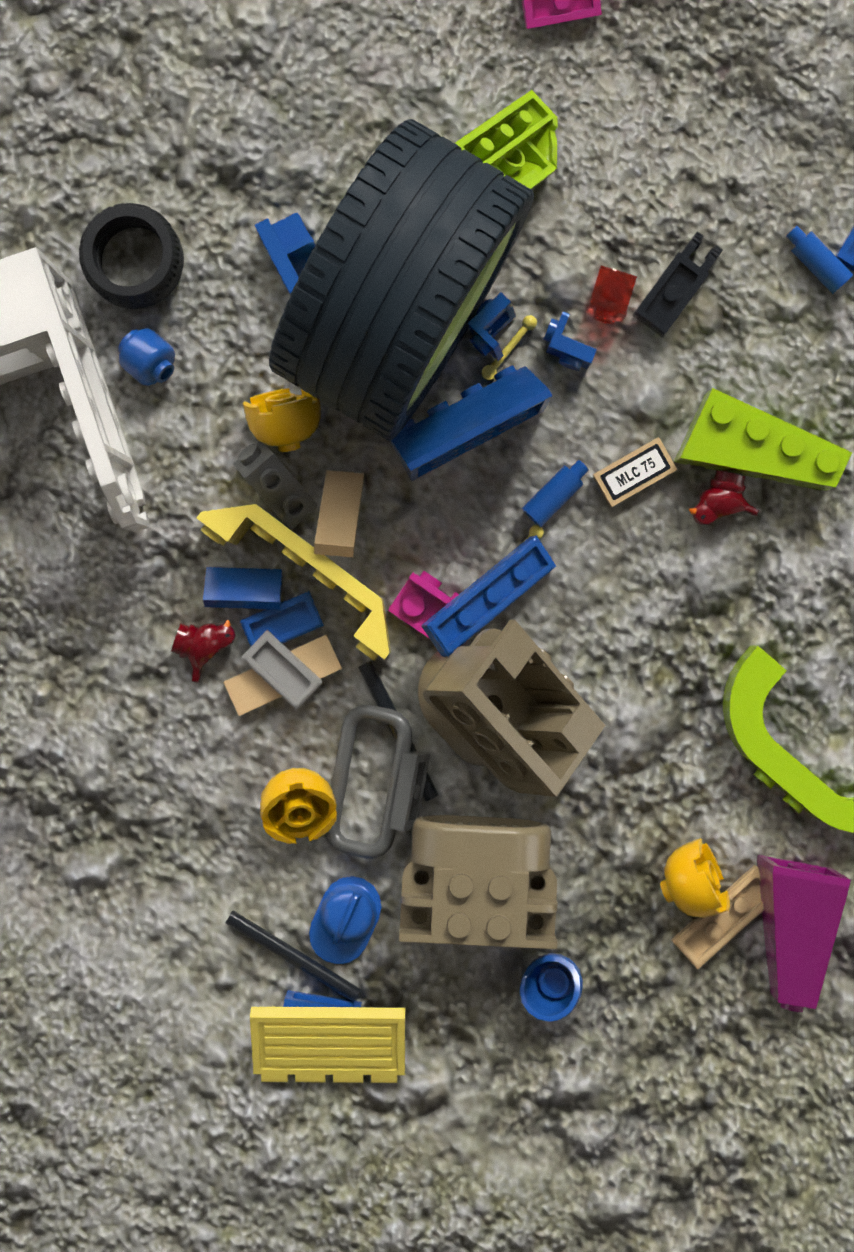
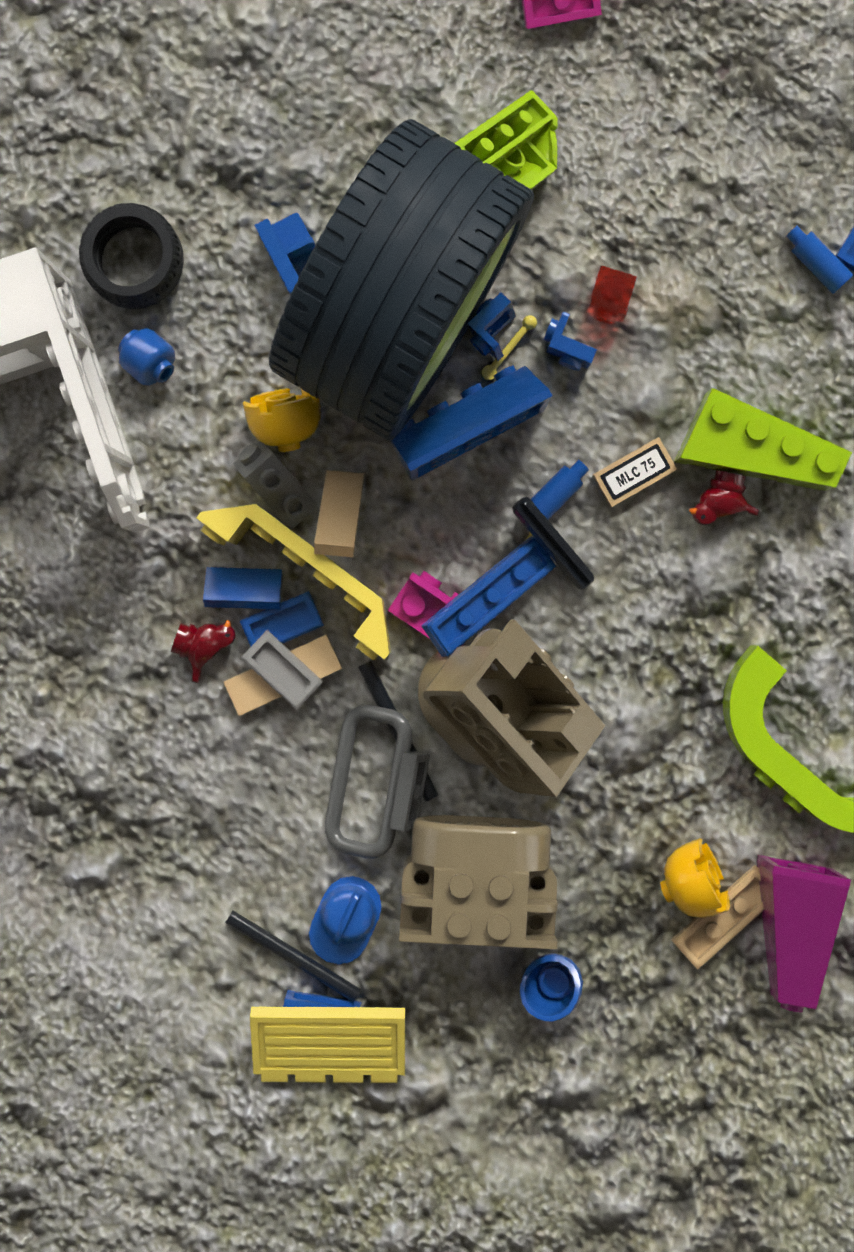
(297, 806): yellow cylinder -> none
(553, 543): none -> black axle
(675, 288): black hinge -> none

